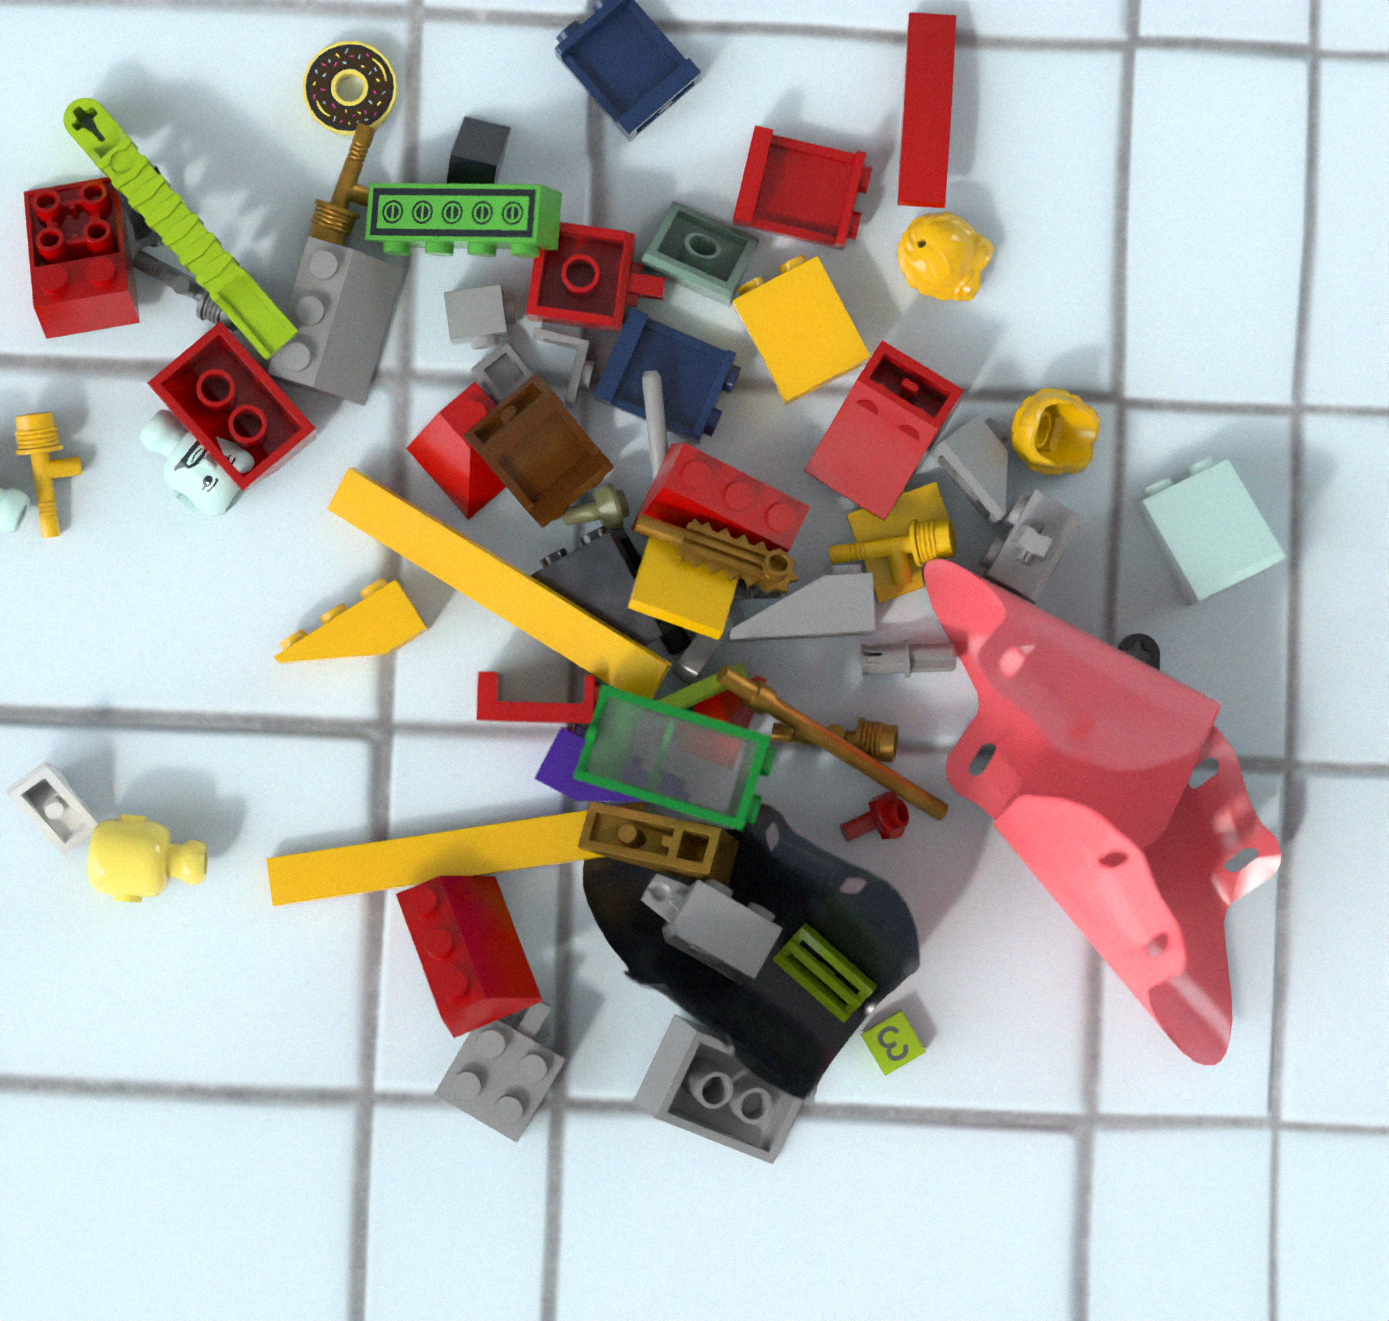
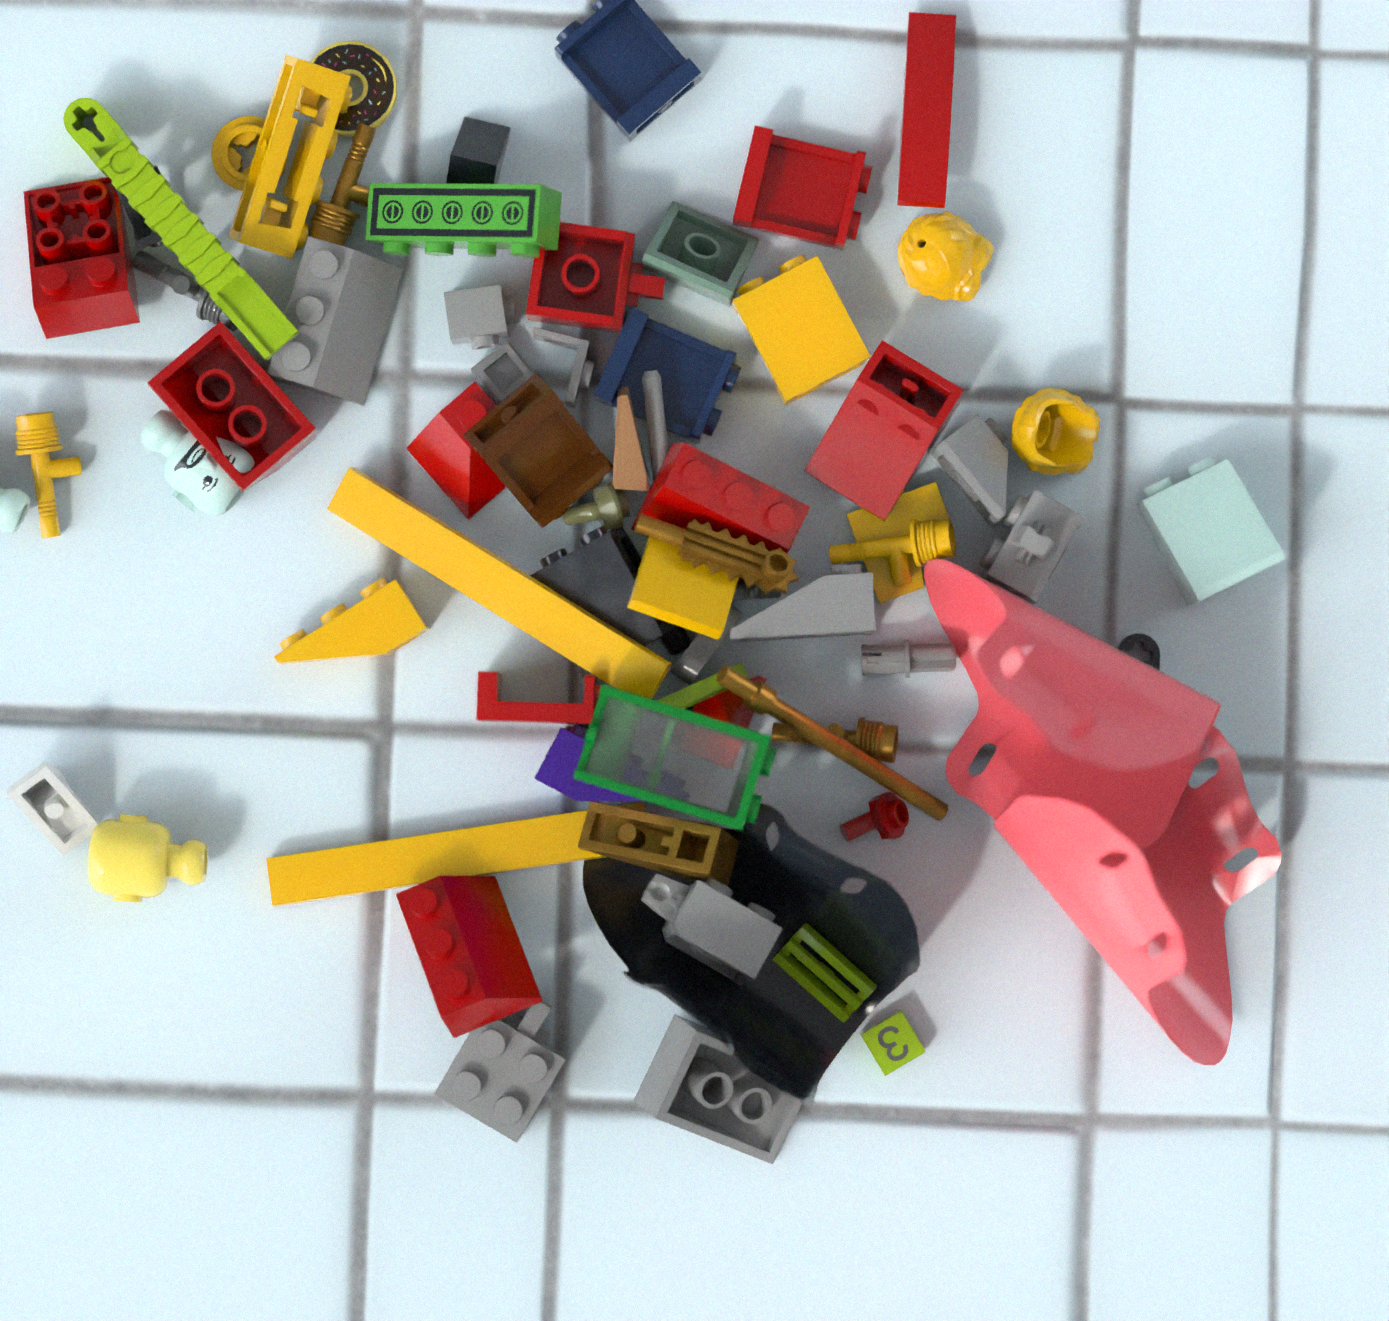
(225, 159): none -> yellow gear
(311, 92): none -> yellow brick
(629, 460): none -> medium nougat slope

